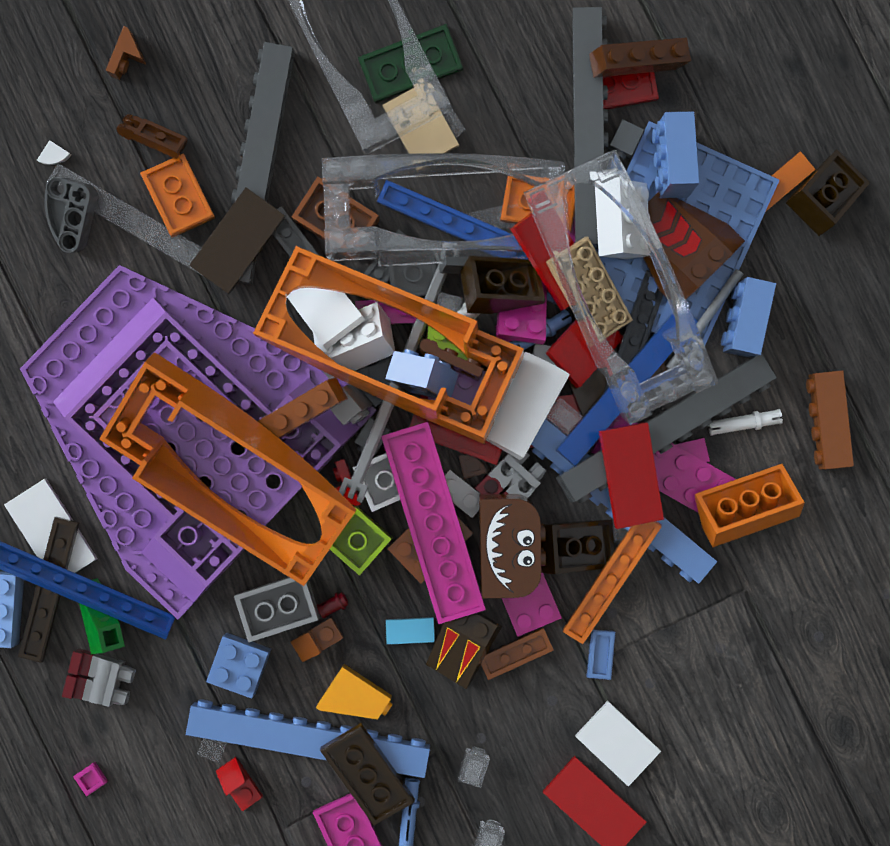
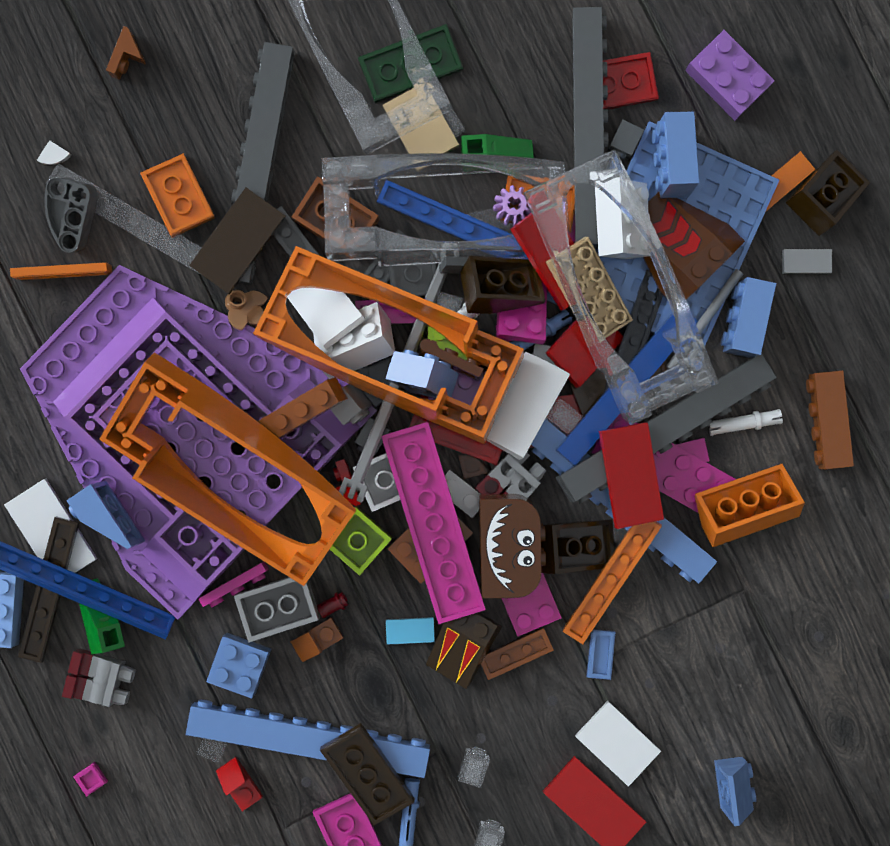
(61, 271): none -> orange tile
(103, 512): none -> medium blue slope
(152, 135): reddish brown hinge -> none
(234, 586): none -> dark pink plate
(248, 311): none -> medium nougat plate
(355, 696): light orange slope -> none
(496, 145): none -> green slope
(514, 198): none -> lavender gear
(639, 57): reddish brown brick -> none
(729, 75): none -> medium lavender brick
(734, 788): none -> medium blue slope
(807, 261): none -> light grey tile

